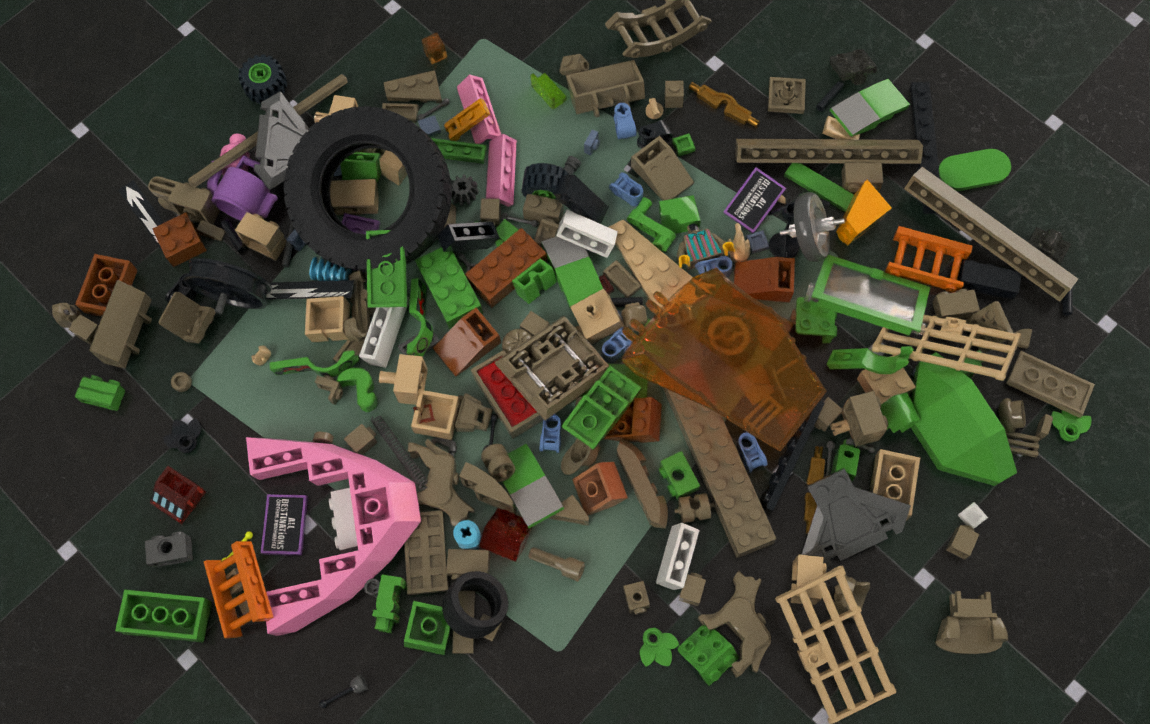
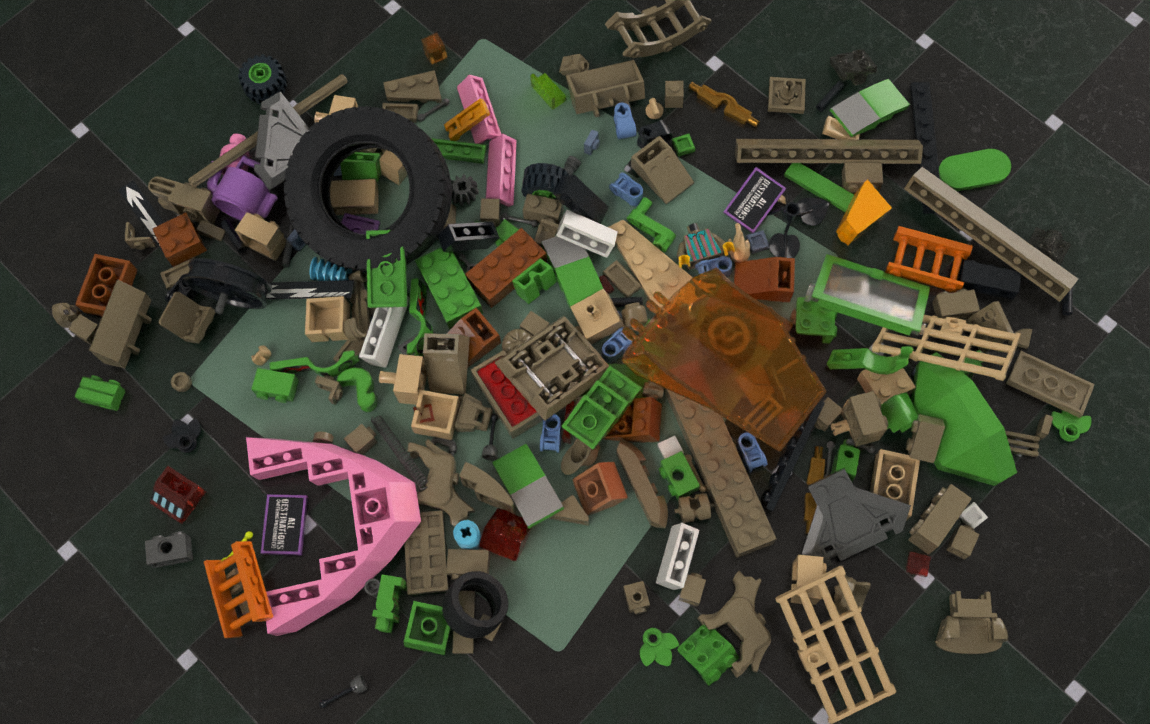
(139, 242): none -> dark tan bracket
(163, 616): bright green brick -> none
(173, 274): none -> dark tan tile
(275, 384): none -> bright green brick
(343, 520): white brick -> none
(430, 126): sand blue tile -> none
(446, 362): none -> dark tan slope
(497, 462): dark tan wheel -> none
(566, 435): none -> clear red tile
(569, 567): dark tan piece -> none
(652, 390): none -> dark tan gear
(669, 447): none -> white tile
(679, 213): bright green piece -> none
(702, 487): none -> tan hinge
(812, 227): wheel -> none
(918, 564): none -> clear red tile
(925, 438): none -> dark tan brick
(938, 518): none -> dark tan brick
(1012, 414): dark tan piece -> none

